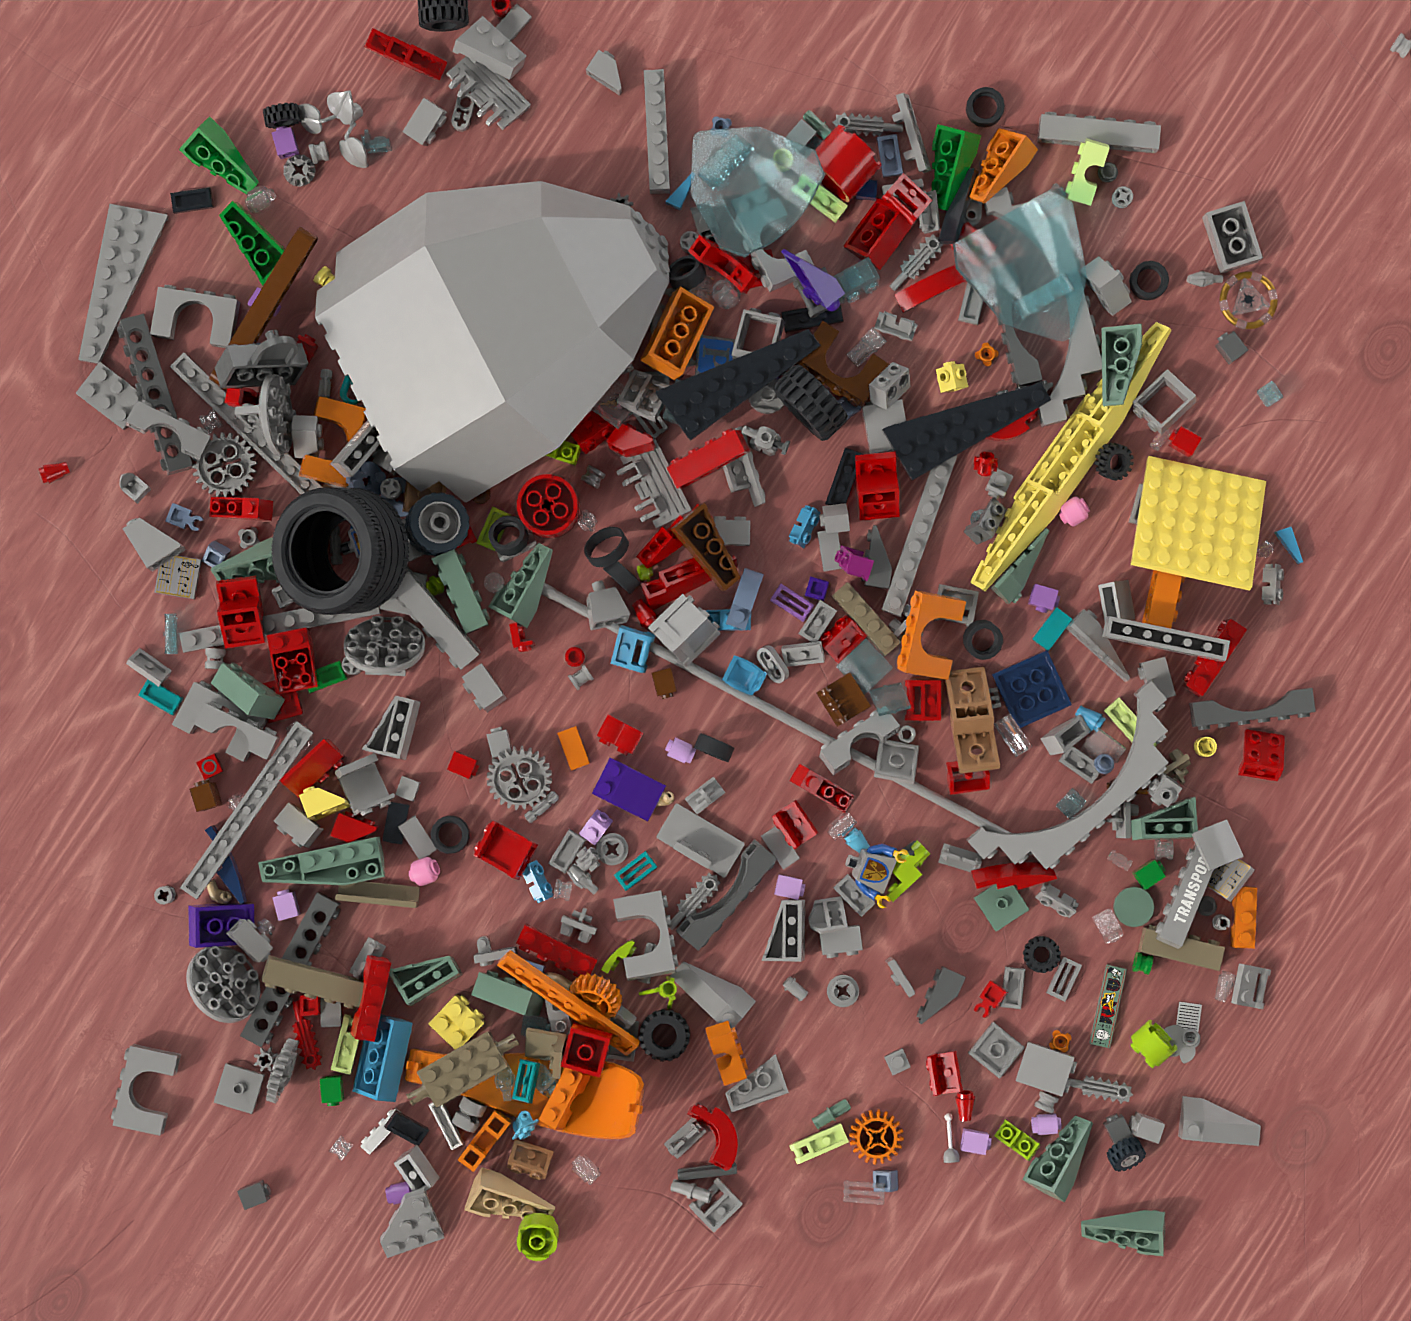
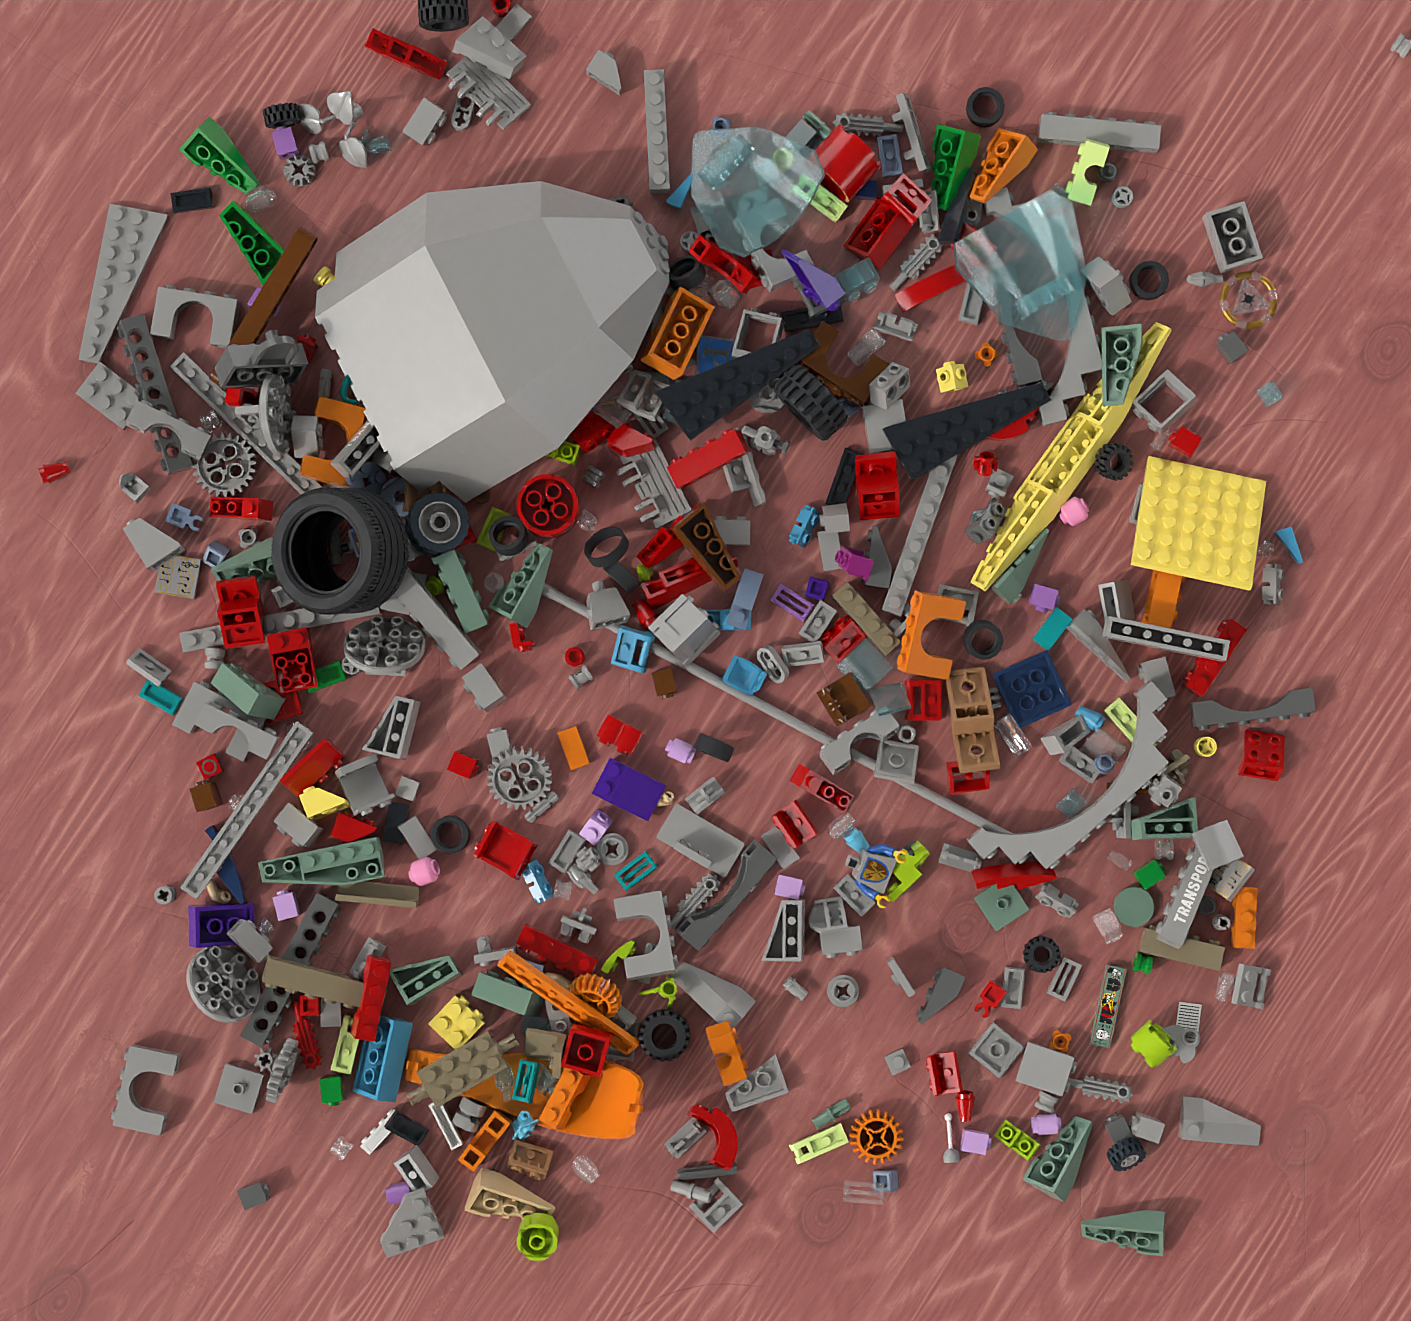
(170, 634): clear light blue pin -> none
(387, 487): light grey wheel -> none

